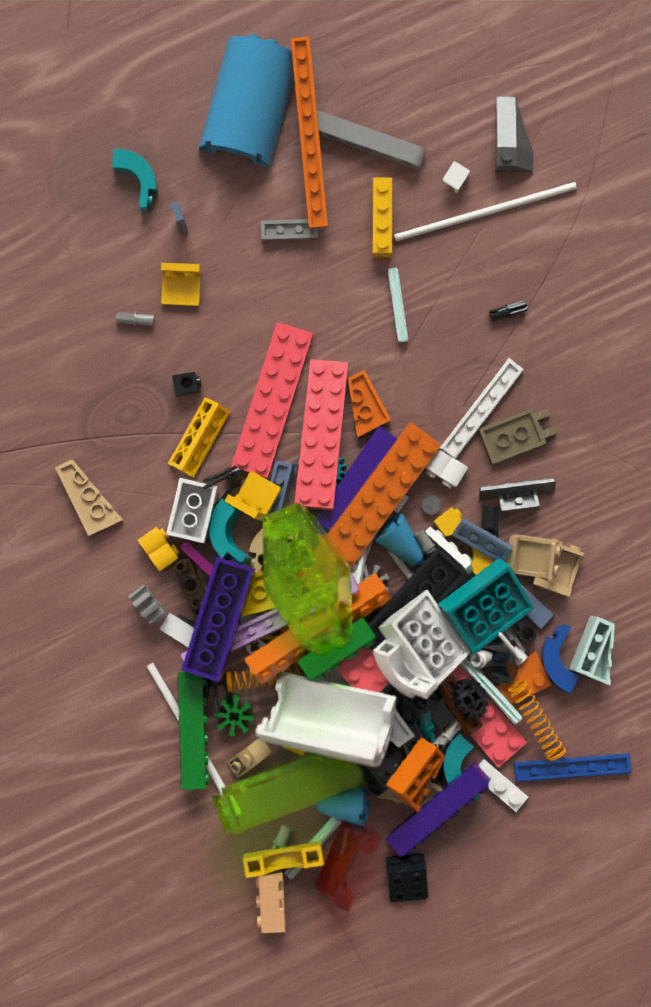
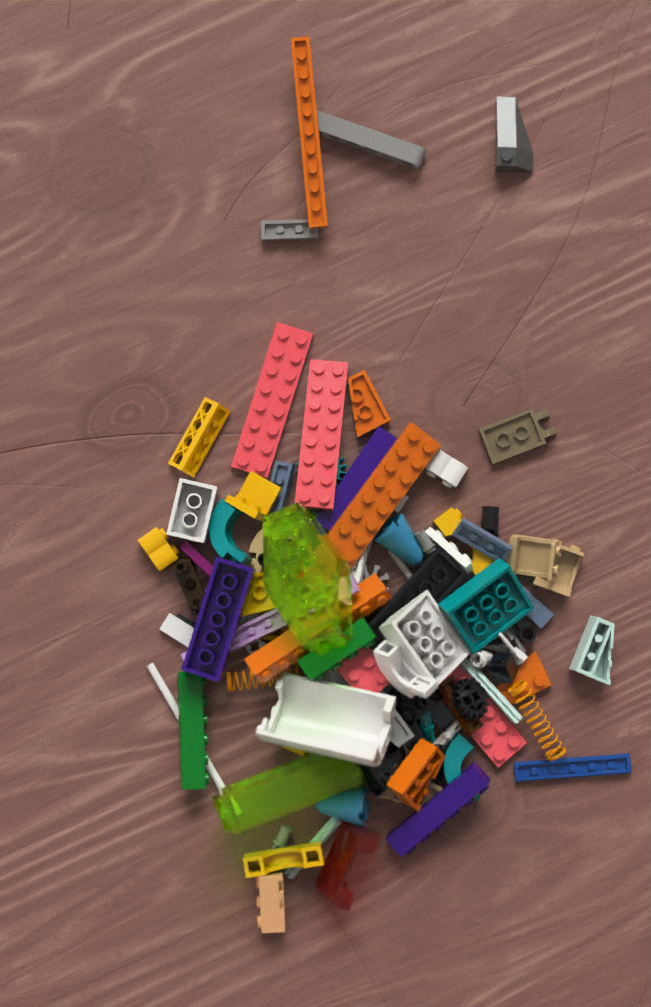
(86, 499): tan wing -> none
(132, 163): teal arch -> none
(135, 318): light grey axle -> none
(147, 605): light grey gear -> none
(179, 217): sand blue tile -> none
(180, 284): yellow bracket -> none
(180, 378): black brick -> none
(214, 684): black plant -> none
(230, 475): black plant -> none
(233, 721): green gear -> none
(249, 99): dark azure cylinder -> none
(249, 757): tan slope -> none
(382, 218): yellow arch -> none
(398, 307): light aqua axle -> none
(407, 877): black bracket -> none
(431, 505): flat silver tile -> none
(456, 176): white panel -> none
(481, 408): white tile -> none
(484, 212): white piece -> none
(503, 787): white plate -> none
(508, 310): black axle -> none
(517, 496): dark grey bracket -> none
(551, 660): blue arch -> none

